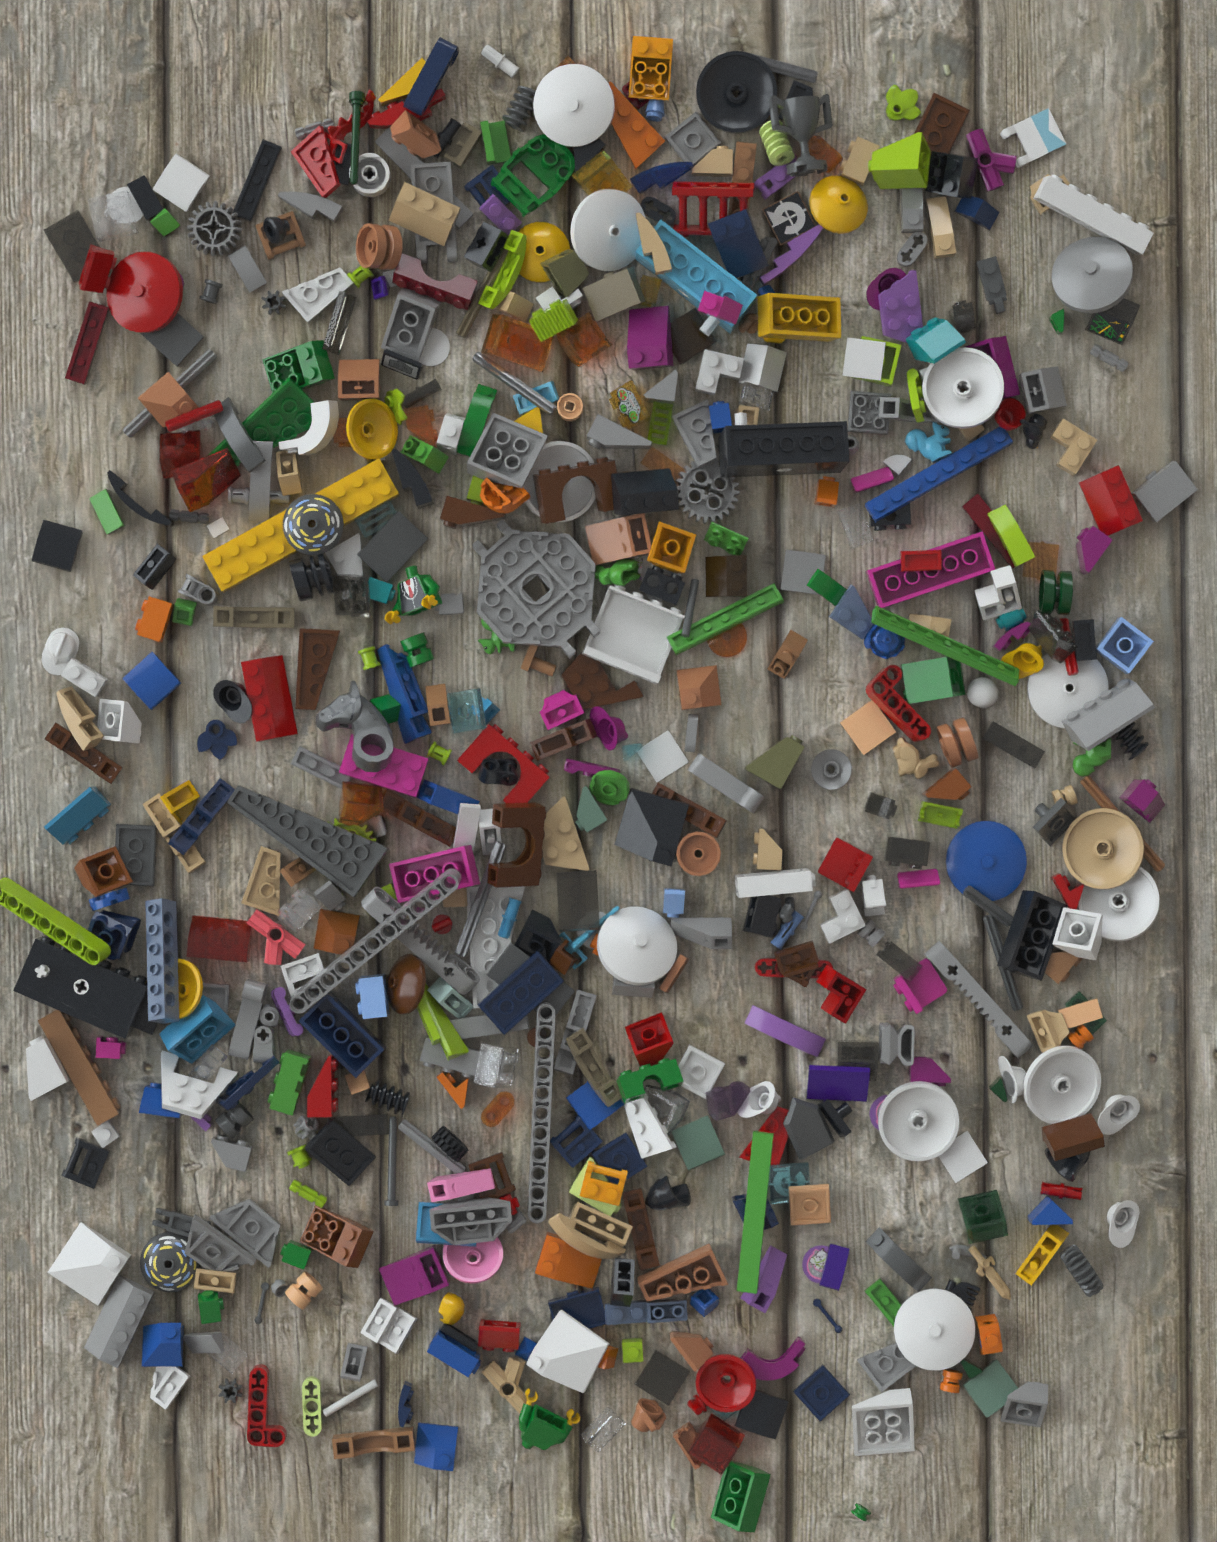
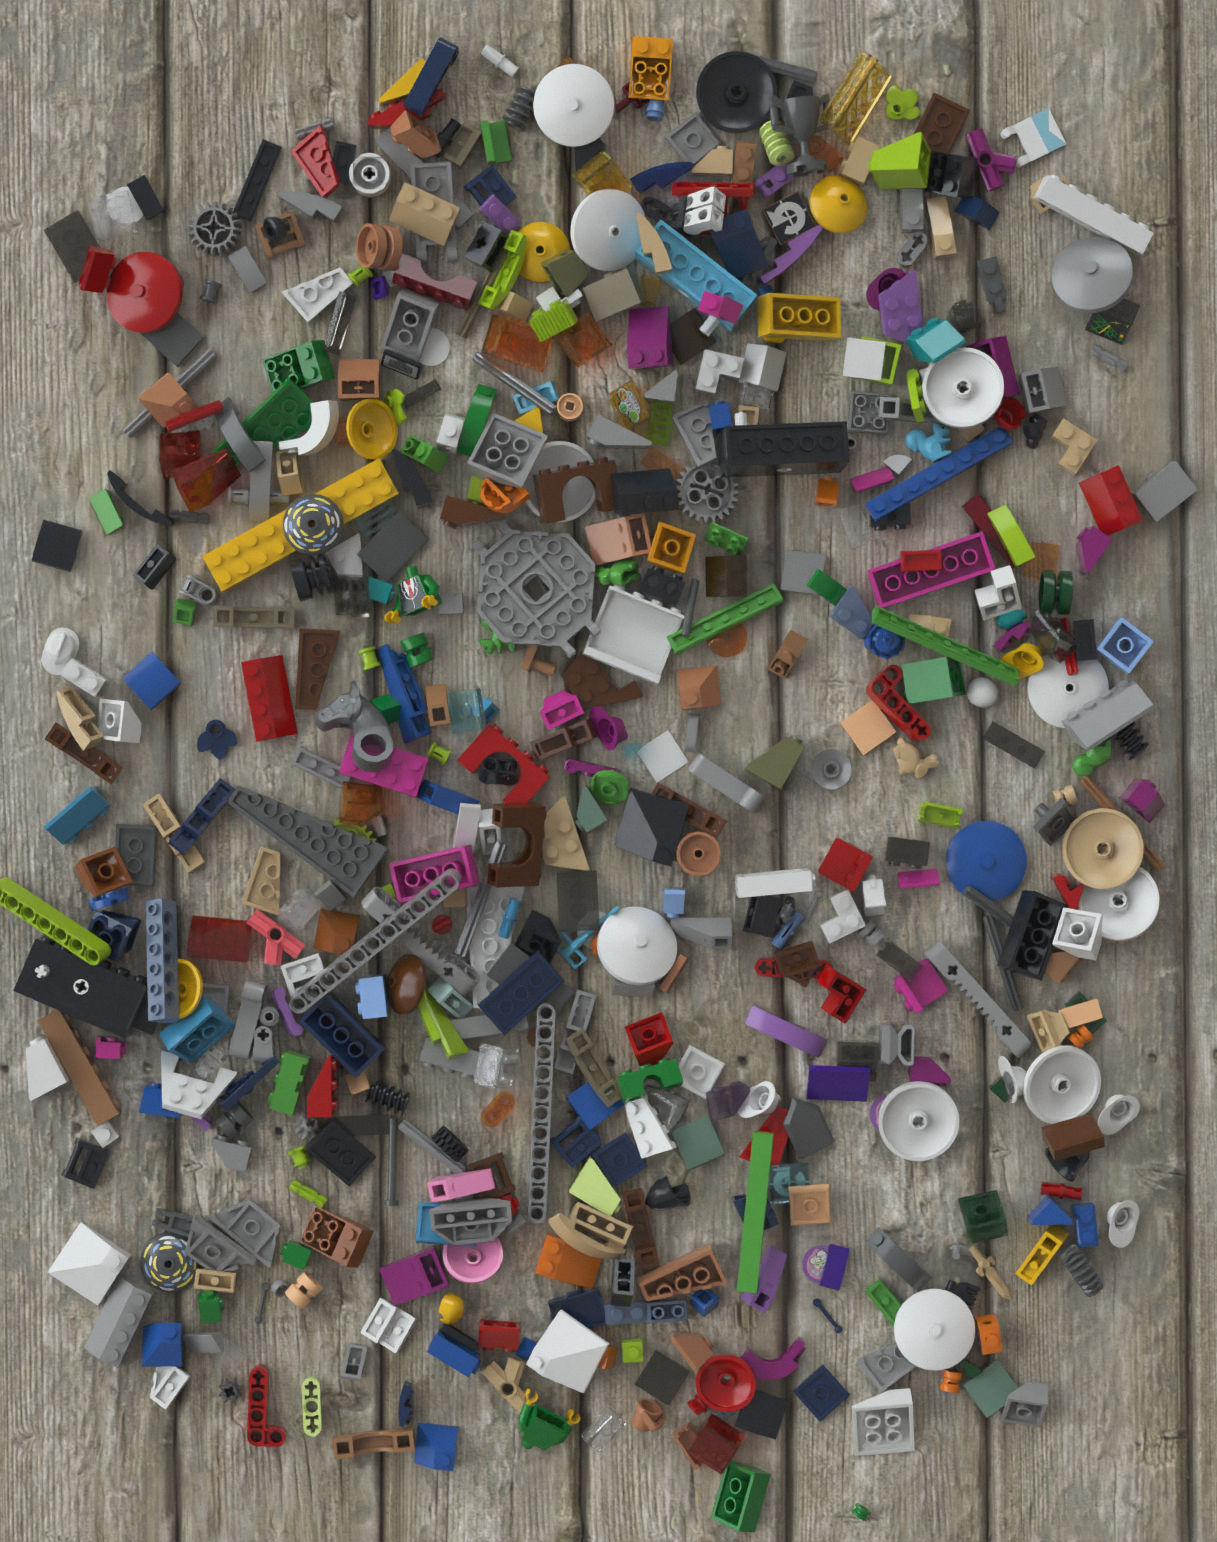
(87, 343): dark red plate -> none
(154, 619): orange brick -> none
(164, 222): bright green slope -> none
(181, 182): white slope -> none
(181, 801): yellow slope -> none
(218, 527): white sticker -> none
(233, 700): black piece -> none
(276, 308): dark grey gear -> none
(297, 871): medium nougat slope -> none
(338, 133): red piece -> none
(350, 1398): white bar -> none
(357, 99): dark green piece -> none
(418, 818): reddish brown slope -> none
(420, 423): clear orange slope -> none
(457, 1092): orange slope -> none
(547, 161): green slope -> none
(563, 960): reddish brown panel -> none
(600, 1189): light orange plate -> none
(633, 130): orange wing -> none
(699, 212): none -> white hips
(750, 324): medium nougat plate -> none
(768, 852): tan slope -> none
(836, 1116): black tile -> none
(848, 94): none -> clear yellow fence
(880, 806): clear smoke slope -> none
(949, 786): dark orange slope -> none
(955, 743): nougat wheel -> none
(962, 1157): white sticker -> none
(1057, 321): green slope -> none
(1085, 1224): none -> blue brick

